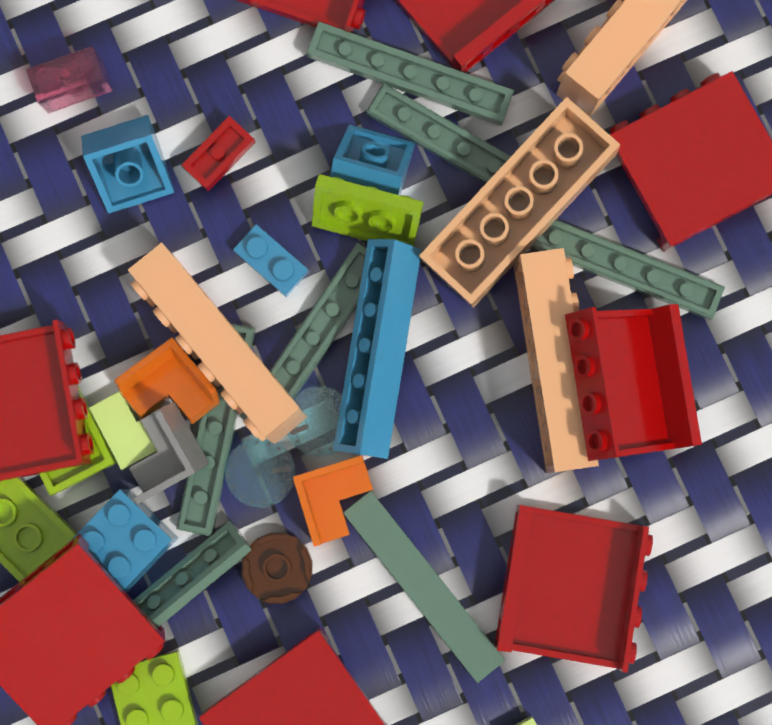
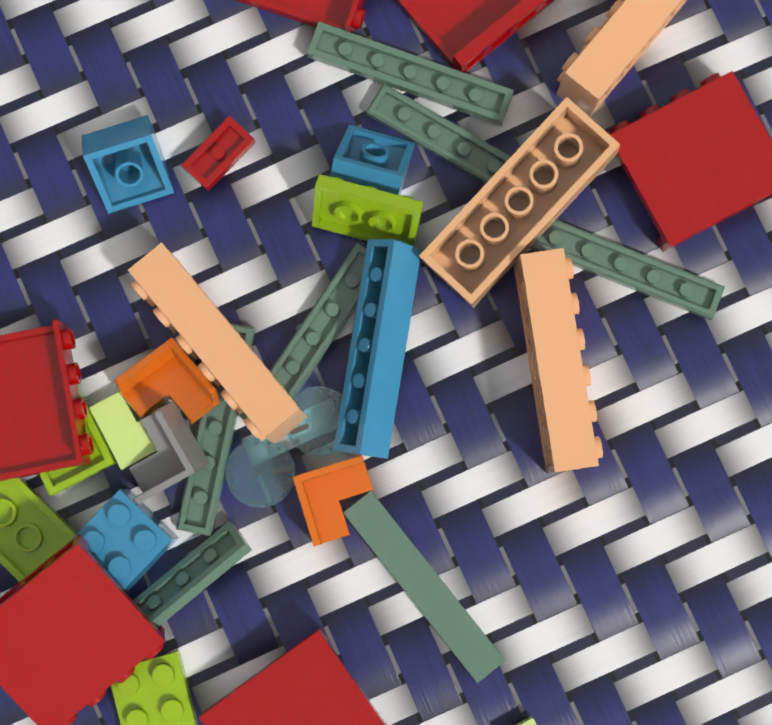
(69, 80): clear pink brick -> none
(271, 260): dark azure plate -> none
(277, 568): reddish brown tile -> none
(573, 587): red panel -> none
(632, 381): red panel -> none

